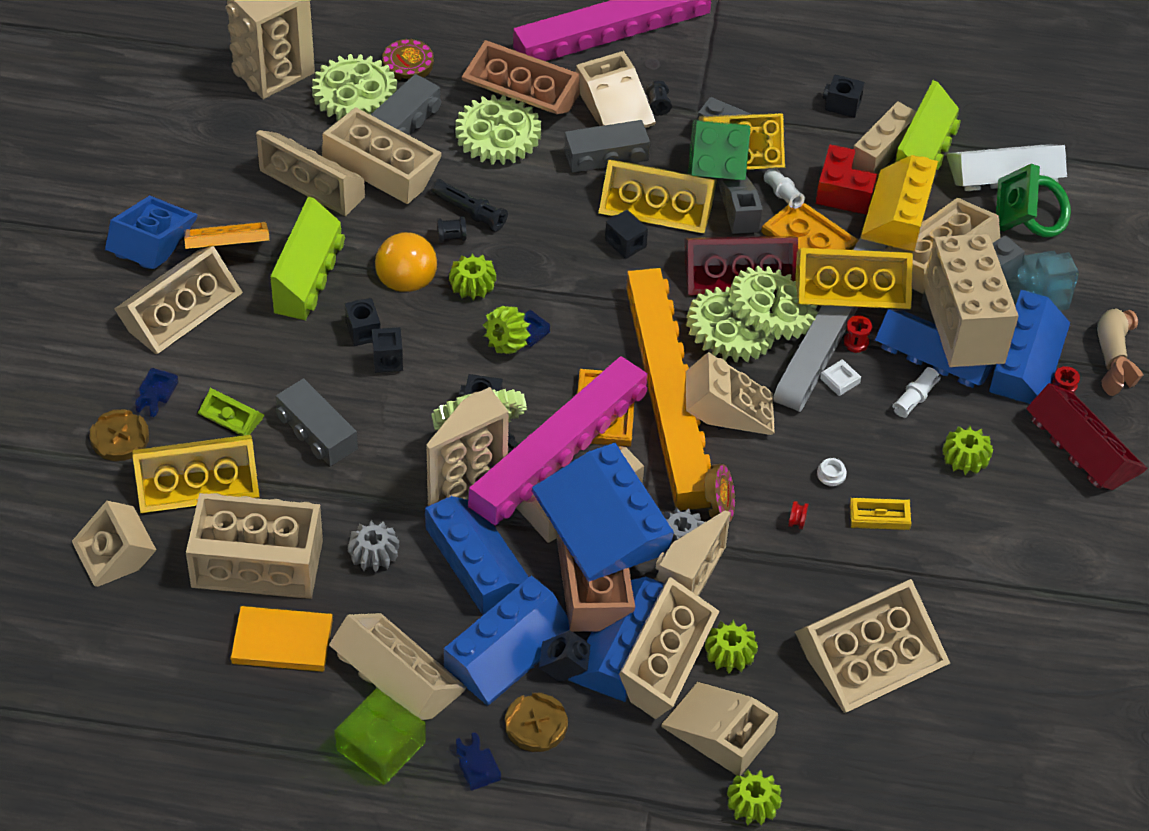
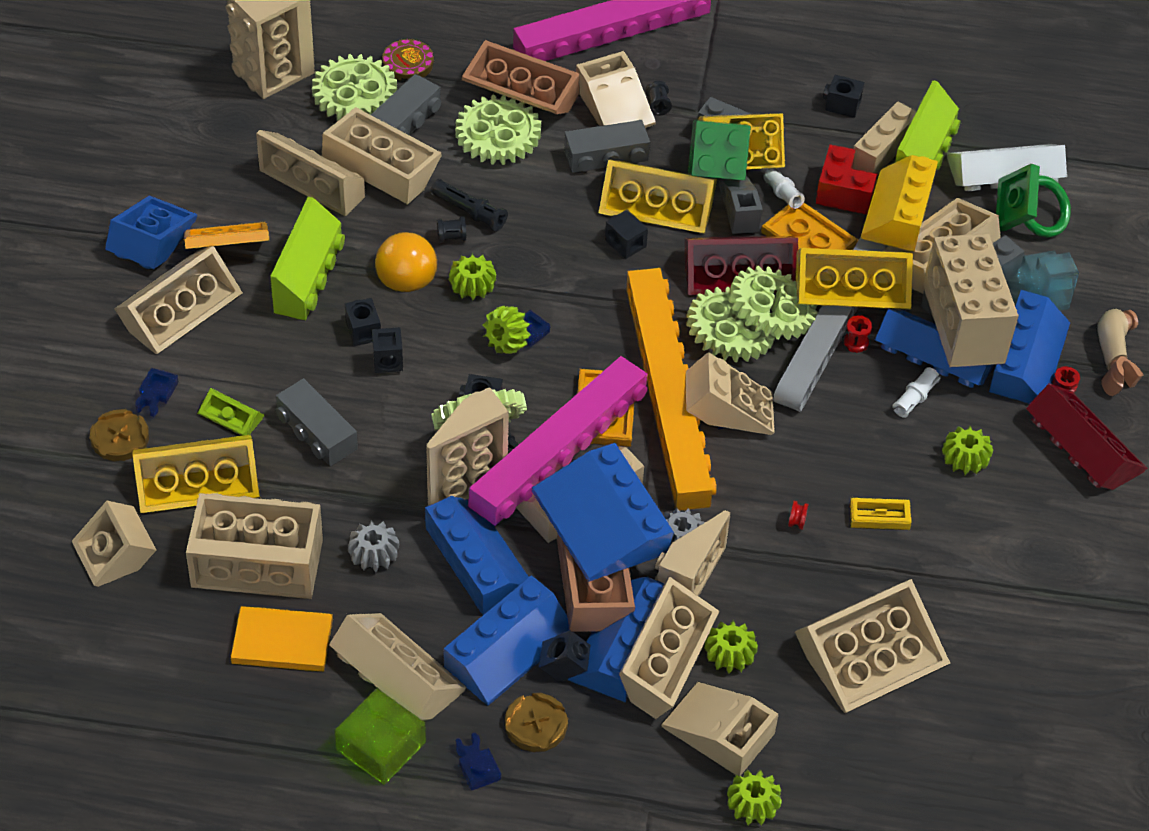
(719, 490): pearl gold tile -> none
(831, 472): white plate -> none
(840, 377): white tile -> none

